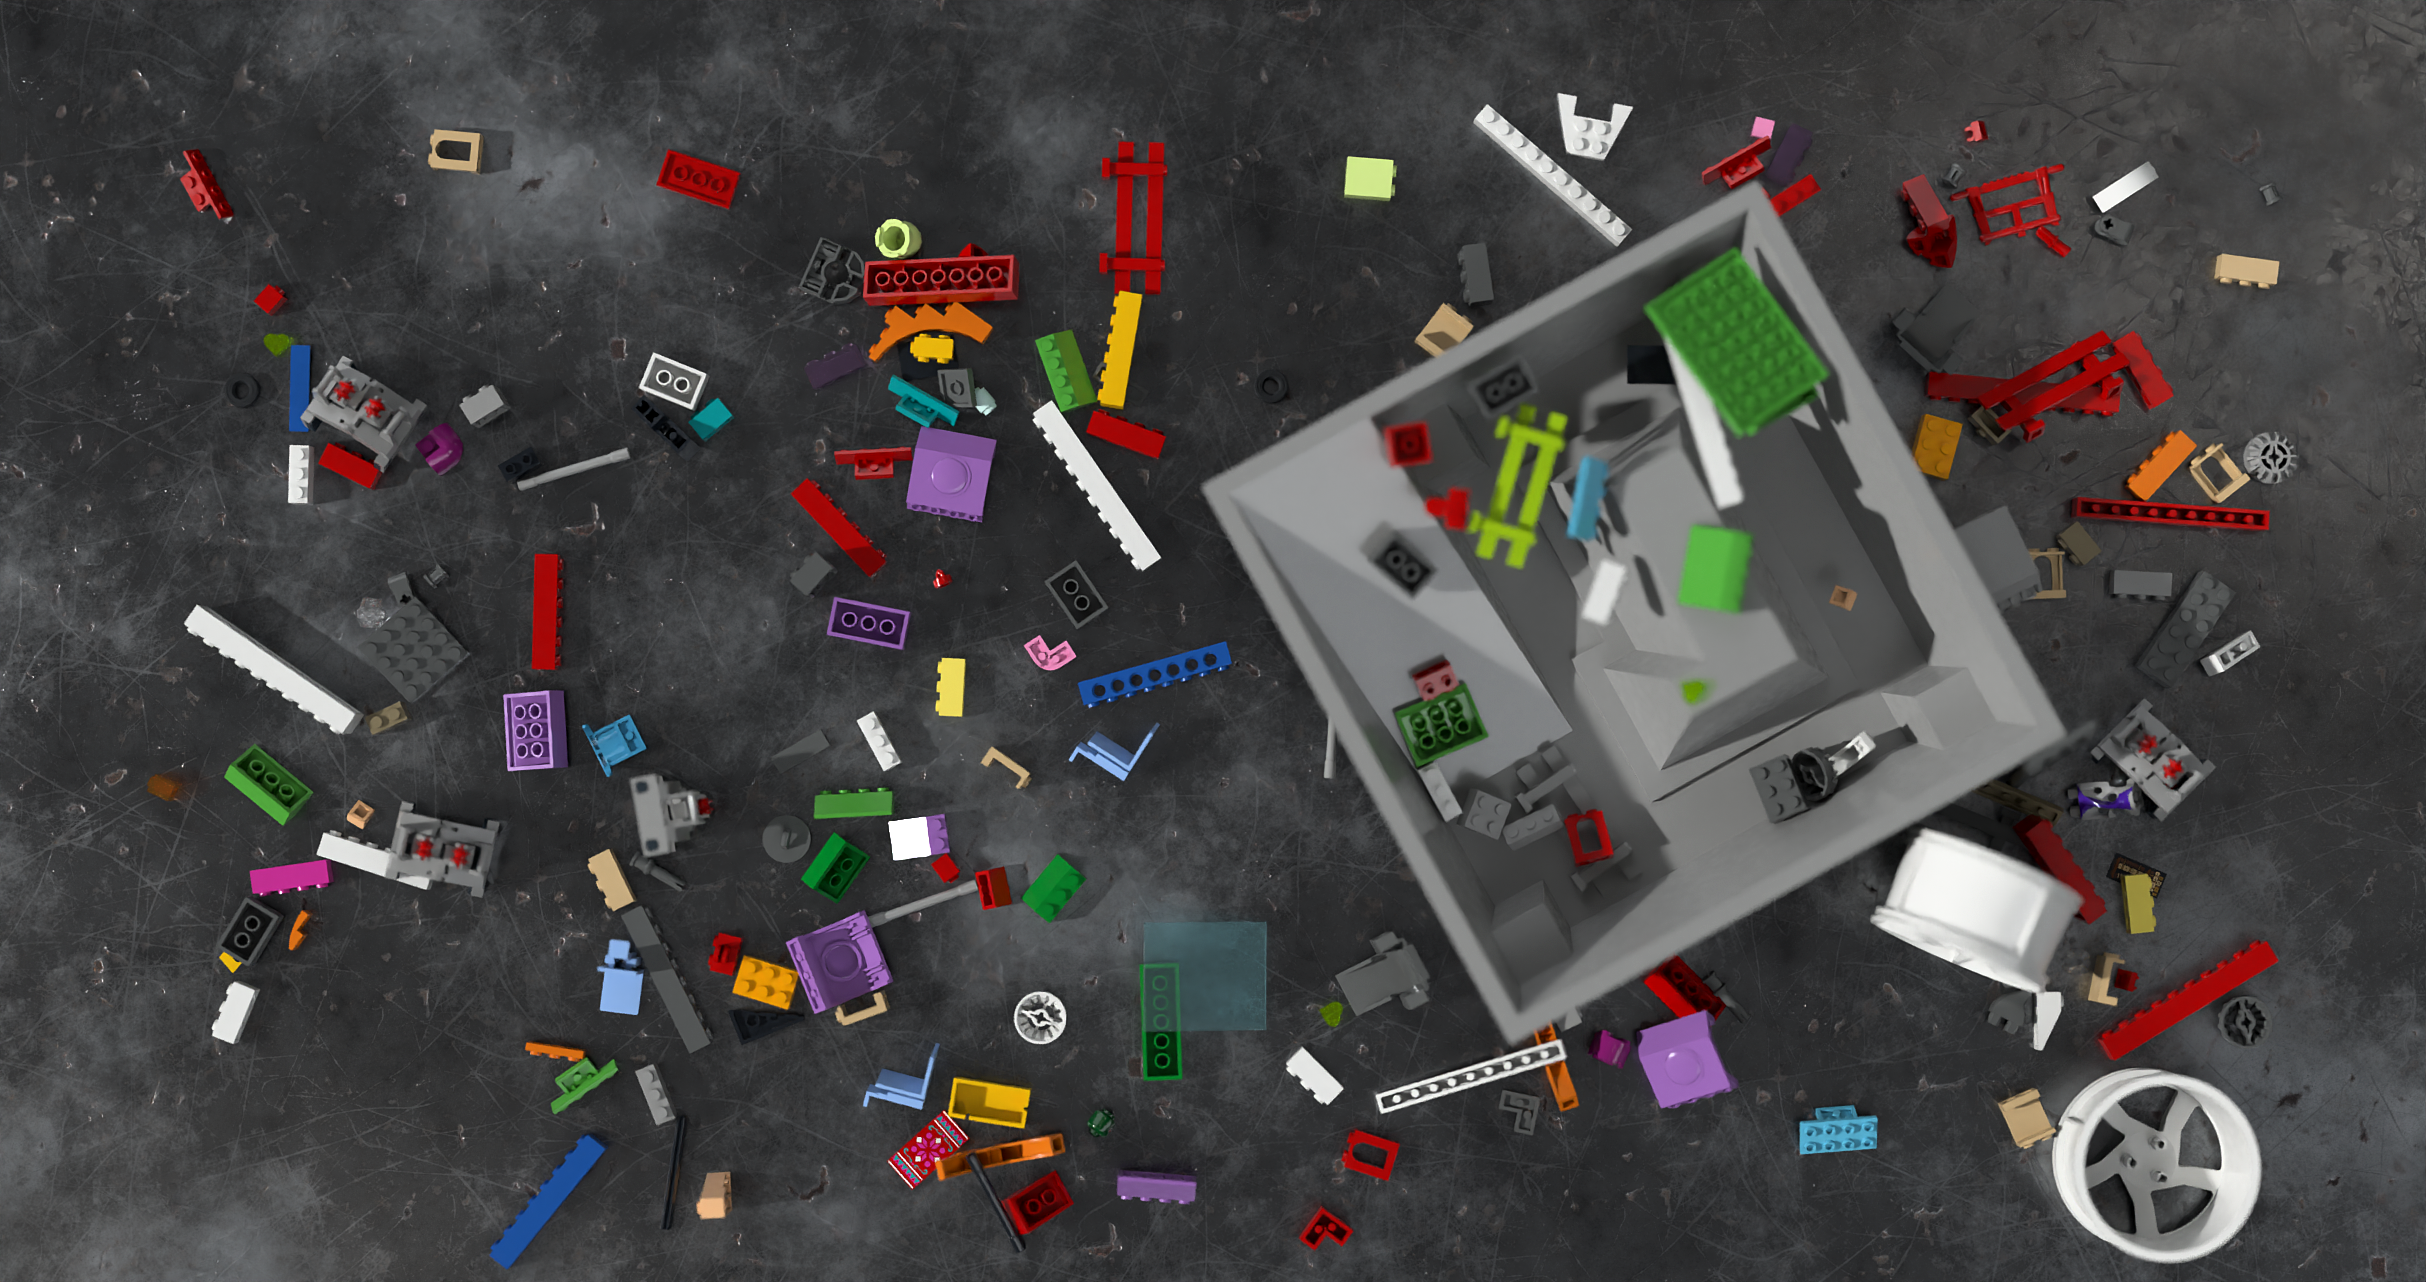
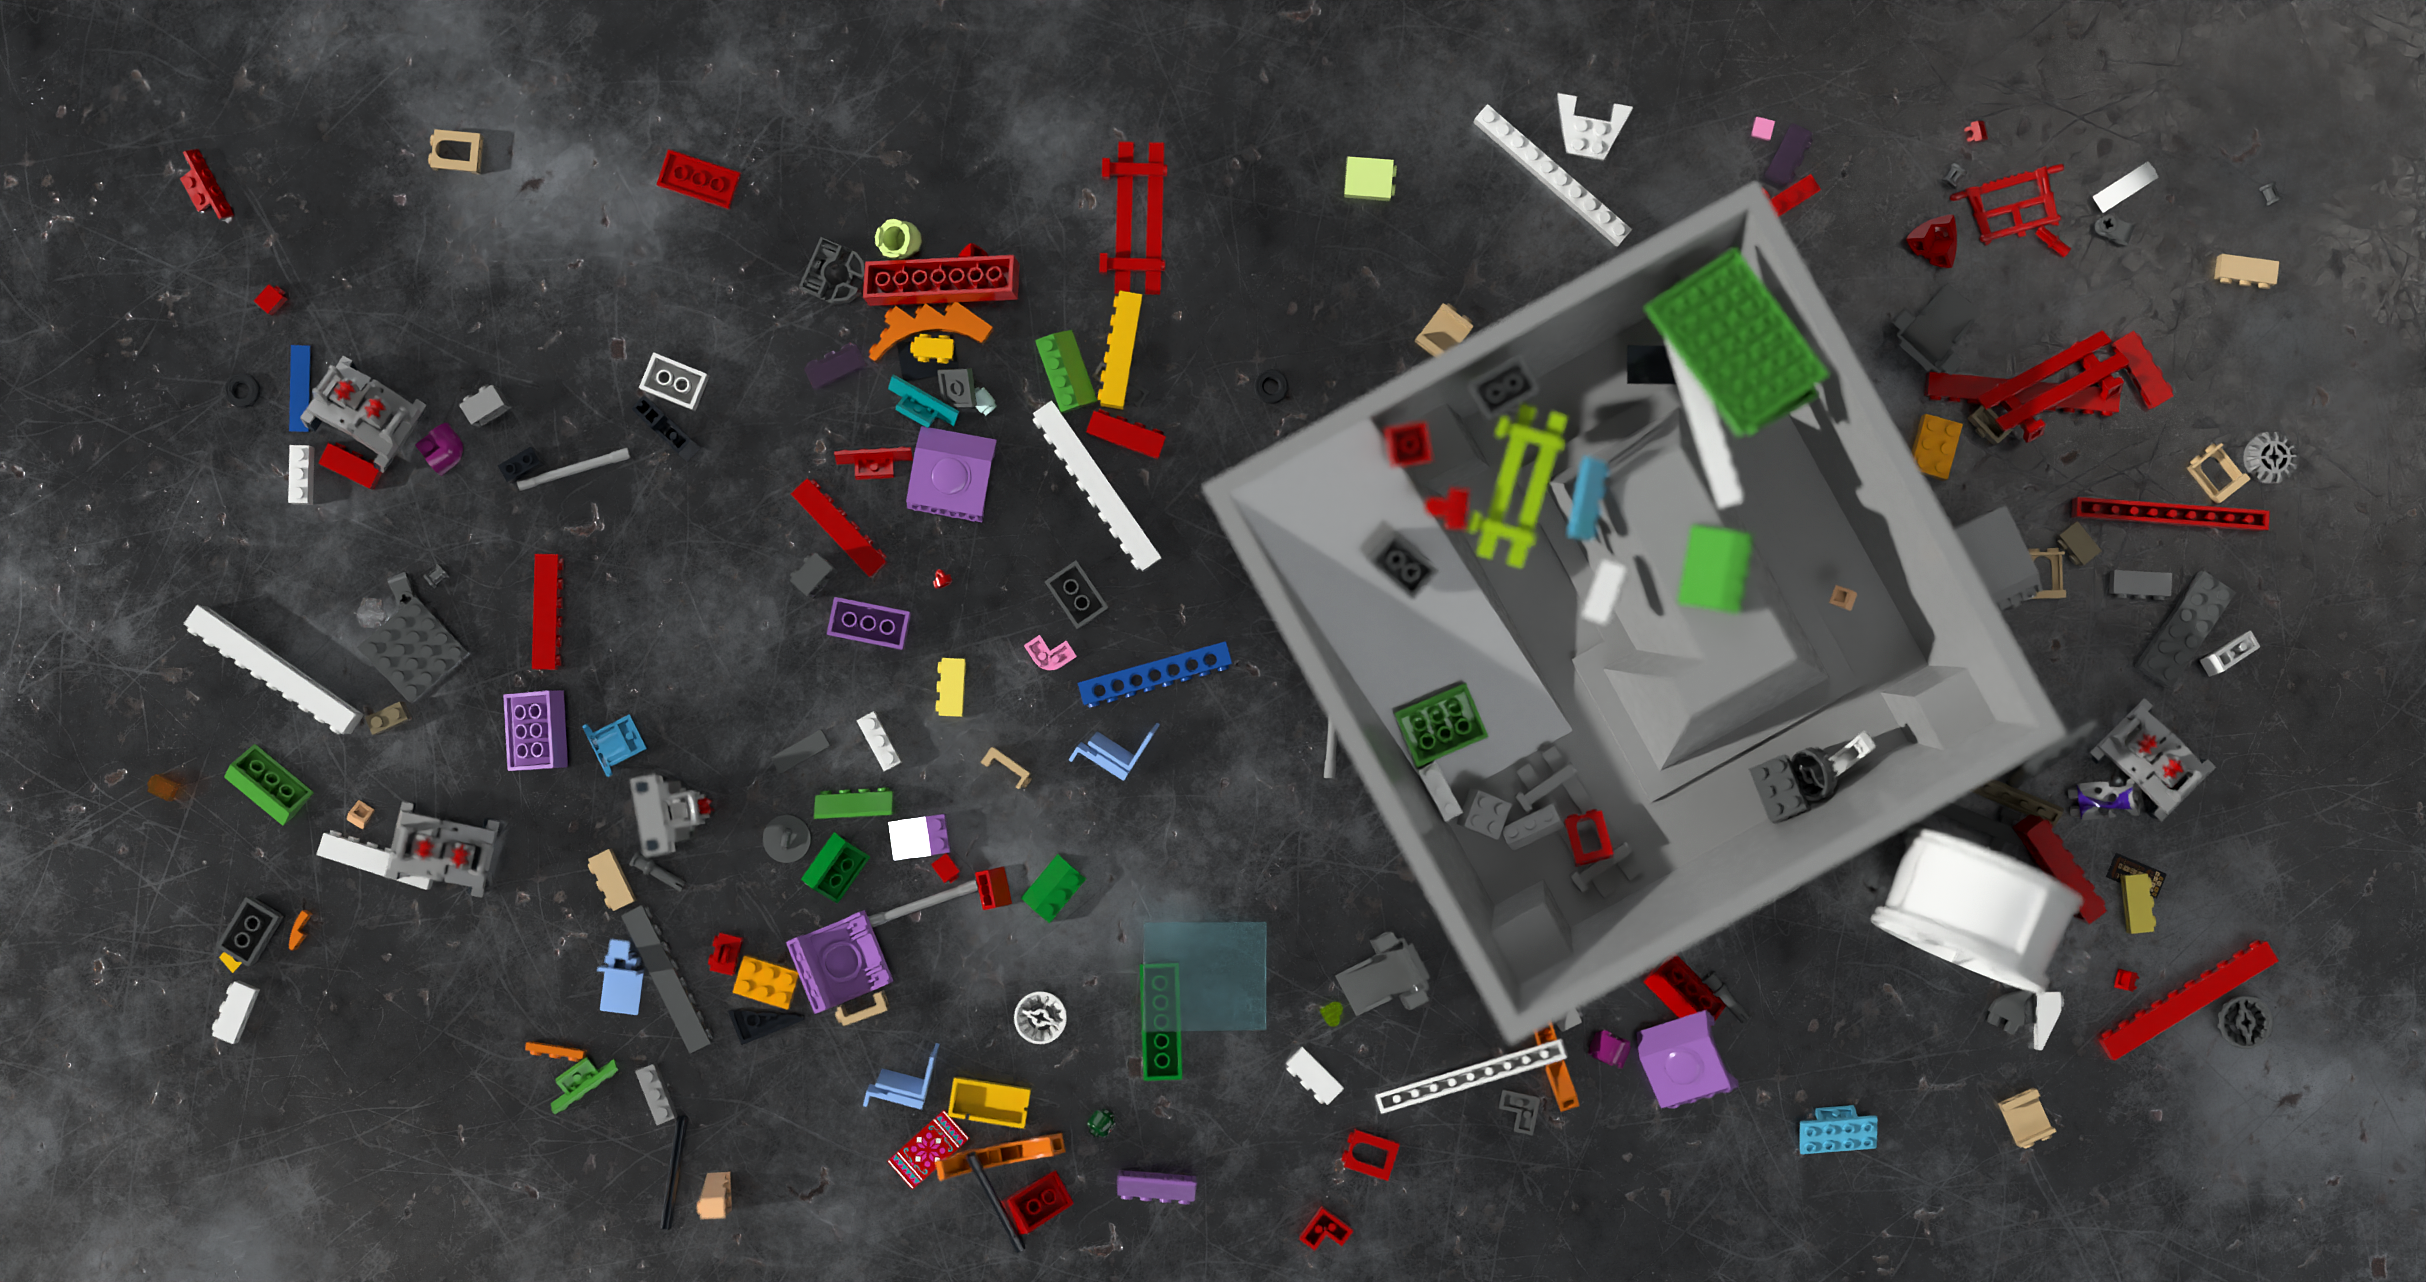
(276, 343): clear neon green tile -> none
(291, 876): dark pink brick -> none
(548, 1200): blue brick -> none
(711, 418): teal brick -> none
(1435, 680): brick -> none
(1476, 275): dark grey brick -> none
(1692, 690): clear neon green tile -> none
(1739, 166): red bracket -> none
(1925, 205): red brick -> none
(2101, 978): tan panel -> none
(2150, 1162): white wheel -> none
(2160, 466): orange brick -> none

